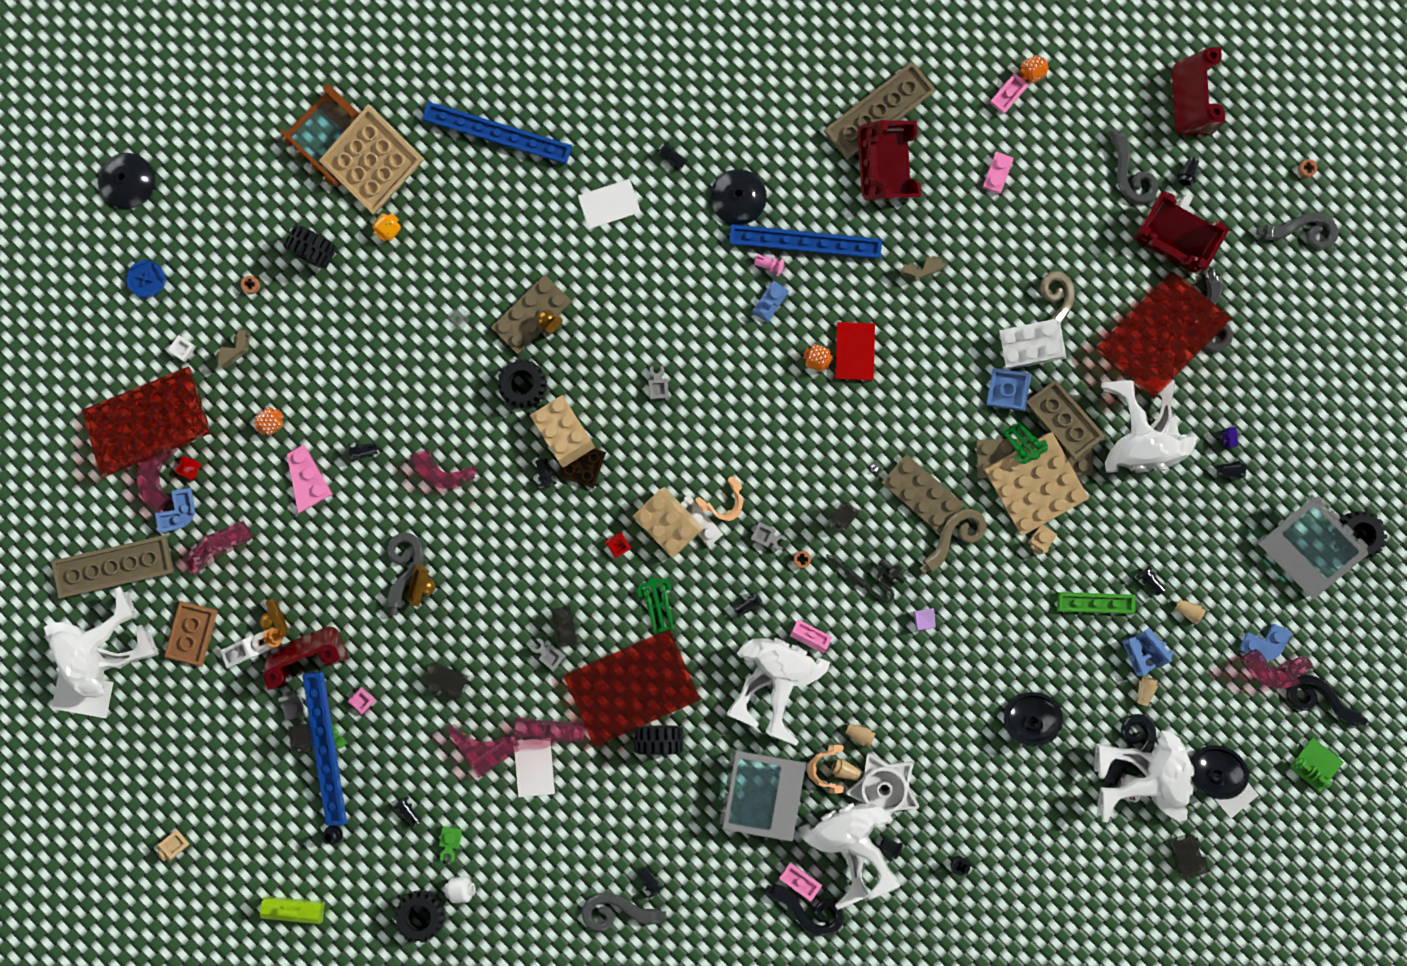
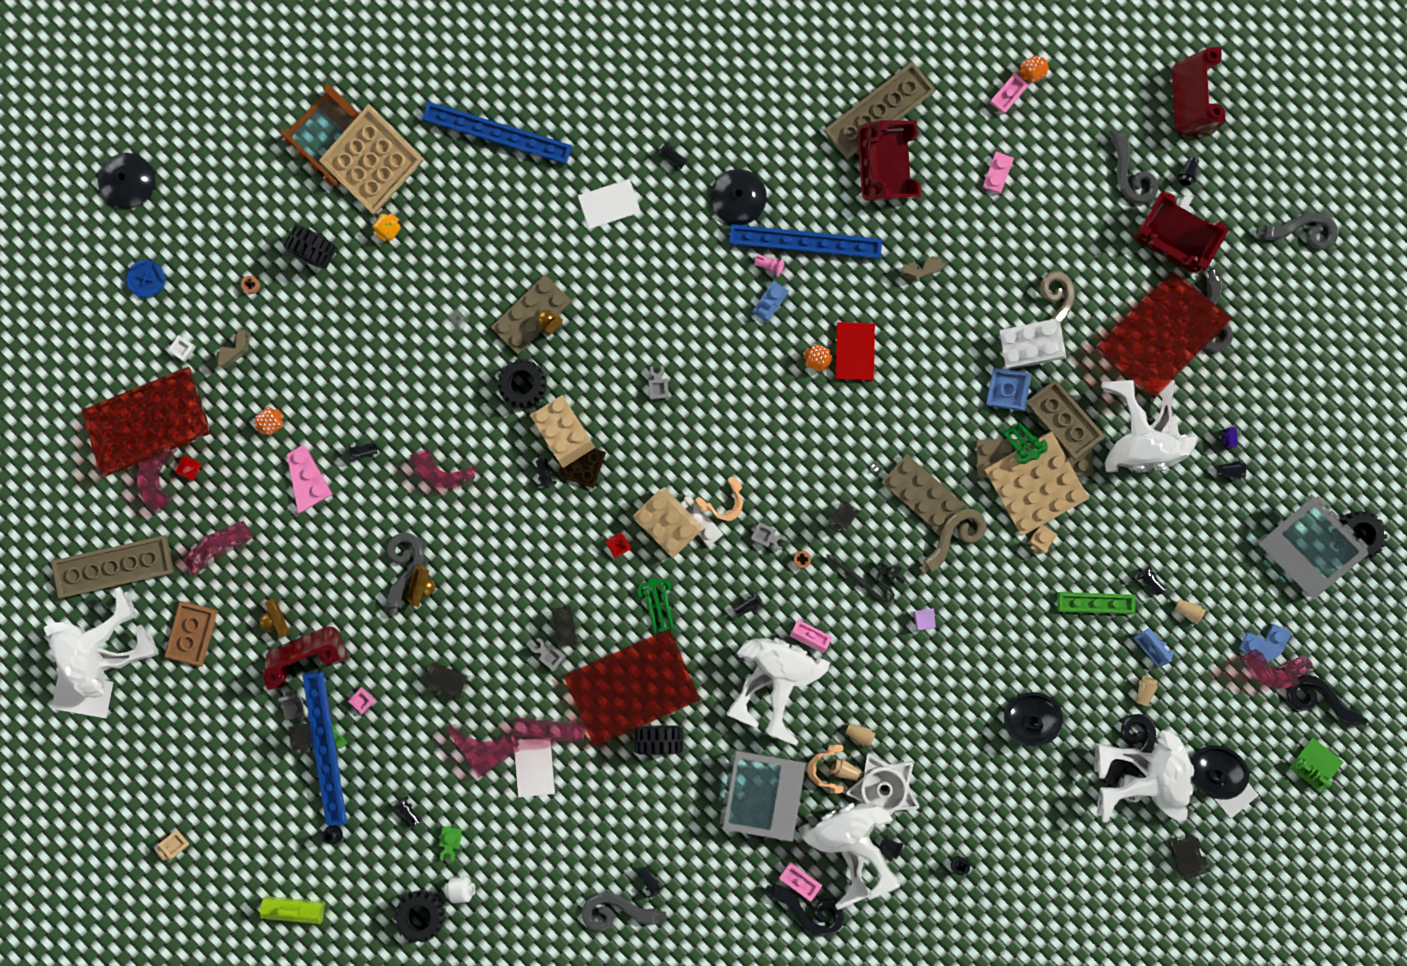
(182, 514): medium blue plate -> none
(251, 647): white plate -> none
(1133, 649): medium blue plate -> none
(1303, 172): nougat bush -> none

